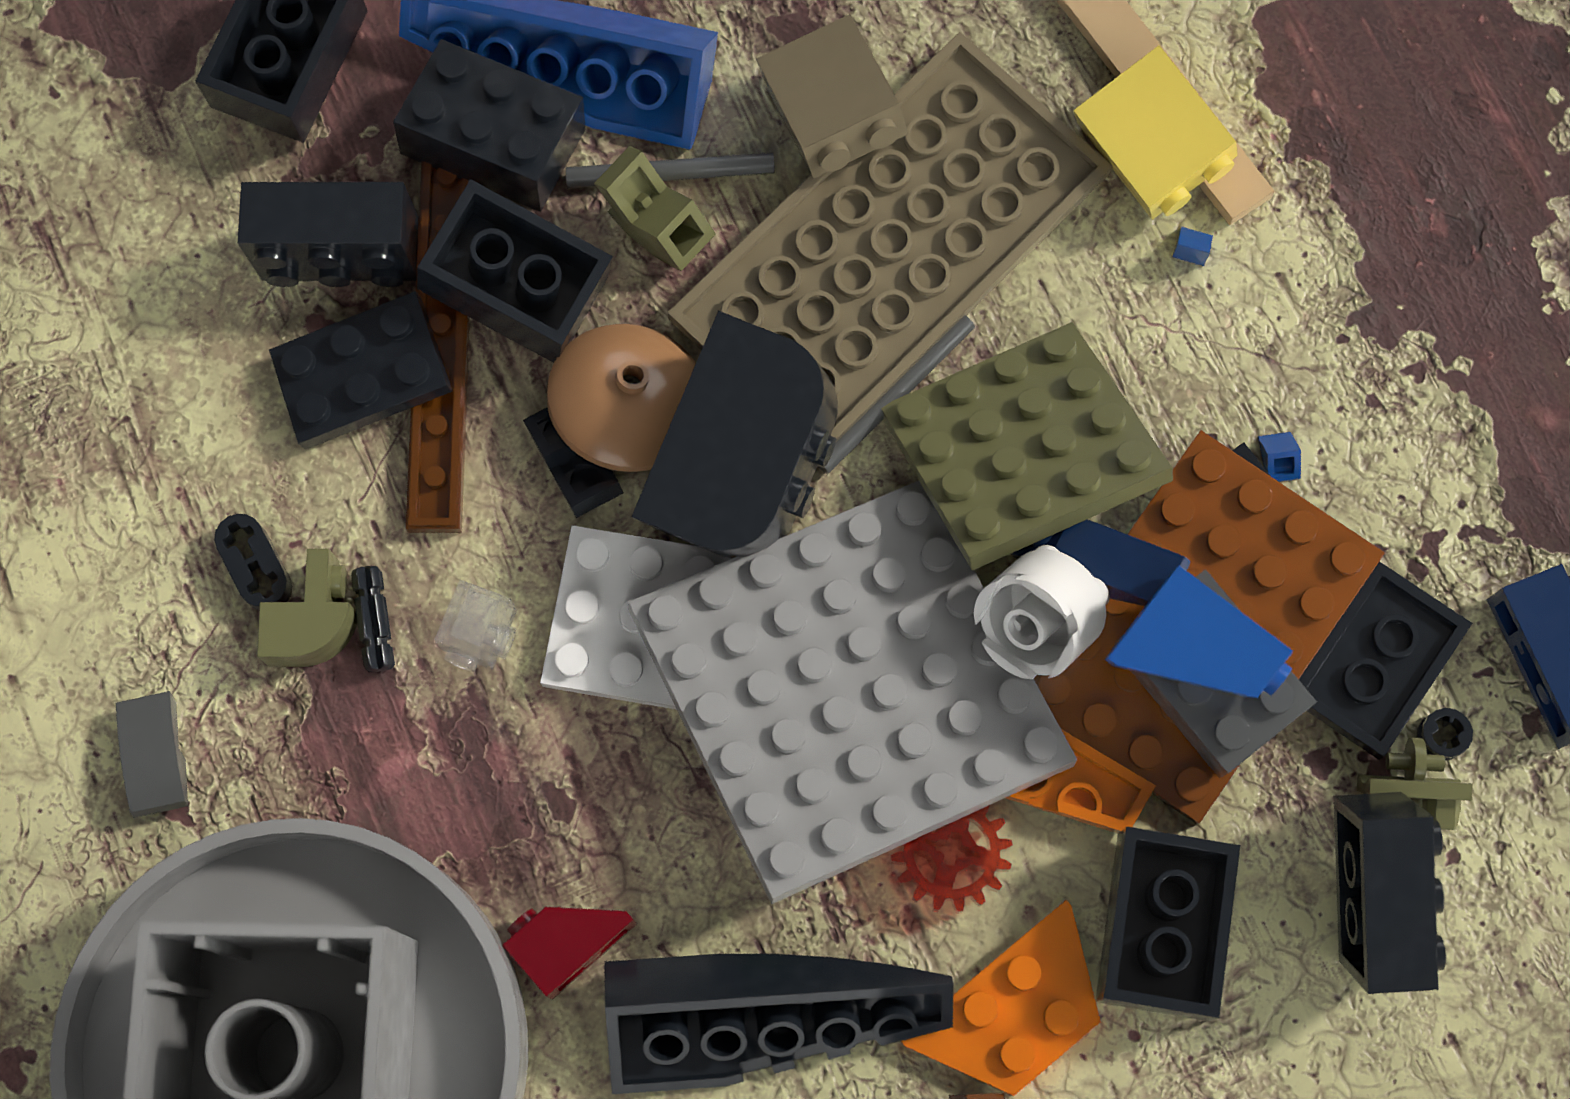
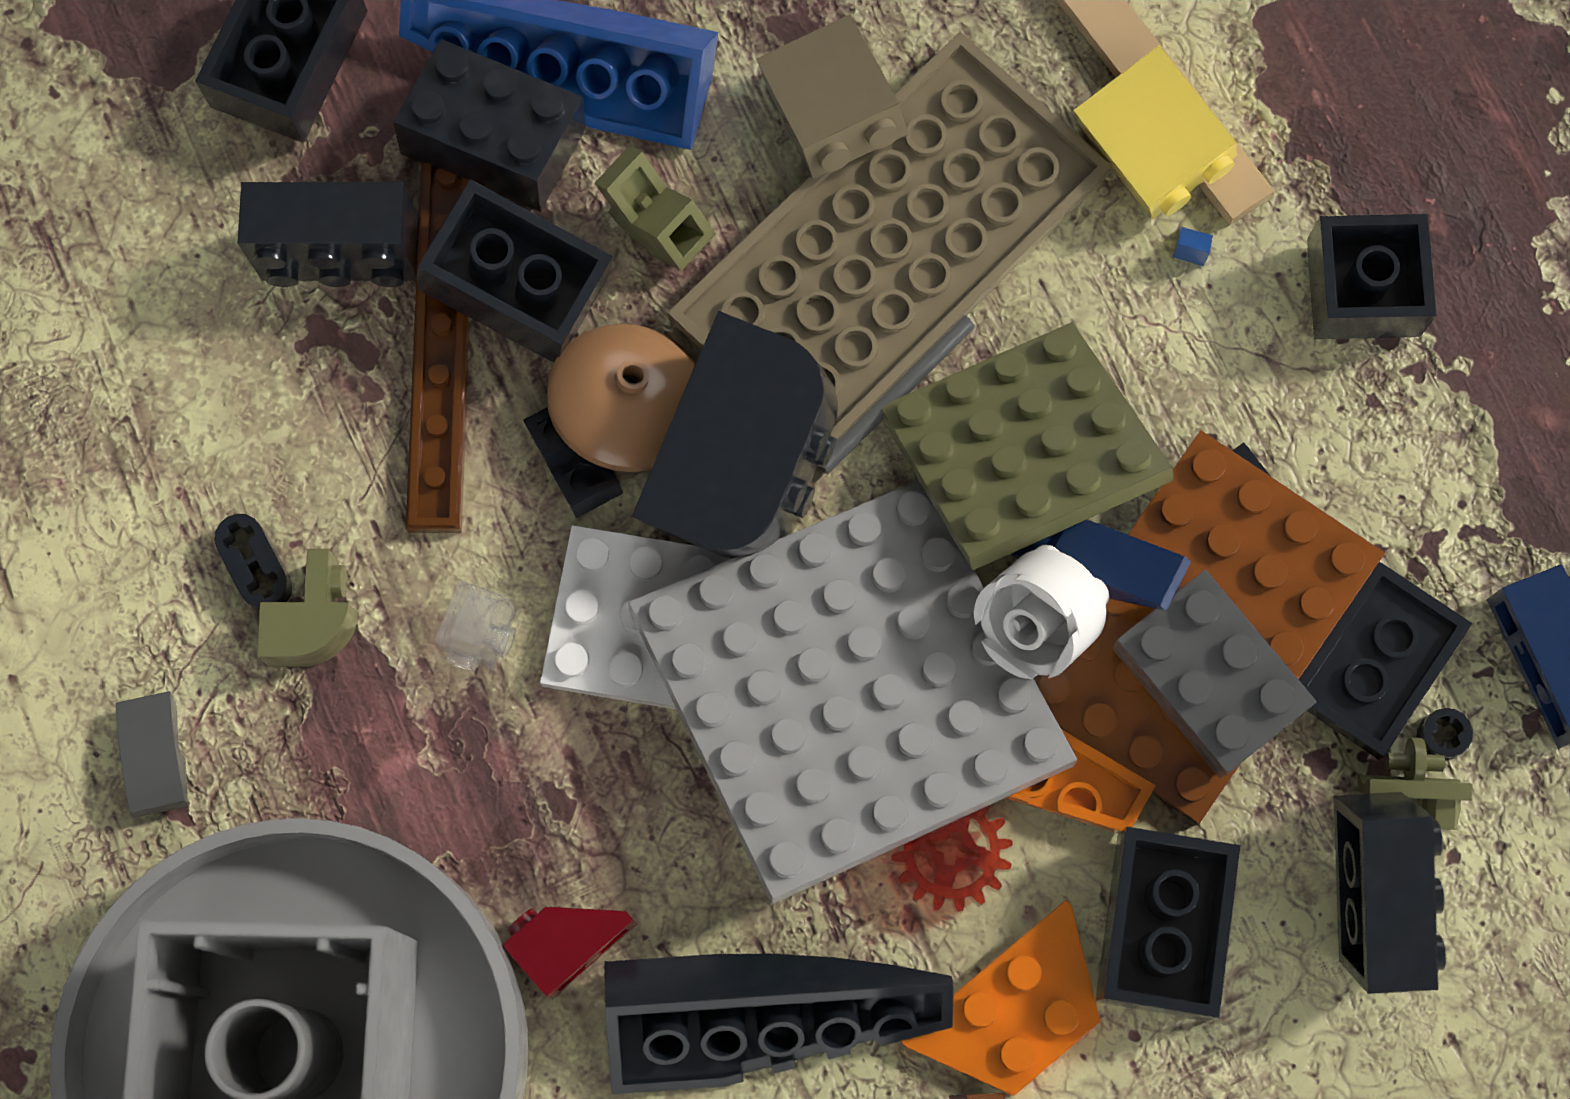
(360, 370): black plate -> none
(372, 619): black axle -> none
(684, 168): dark grey bar -> none
(1201, 641): blue slope -> none
(1281, 456): blue piece -> none
(1371, 276): none -> black brick

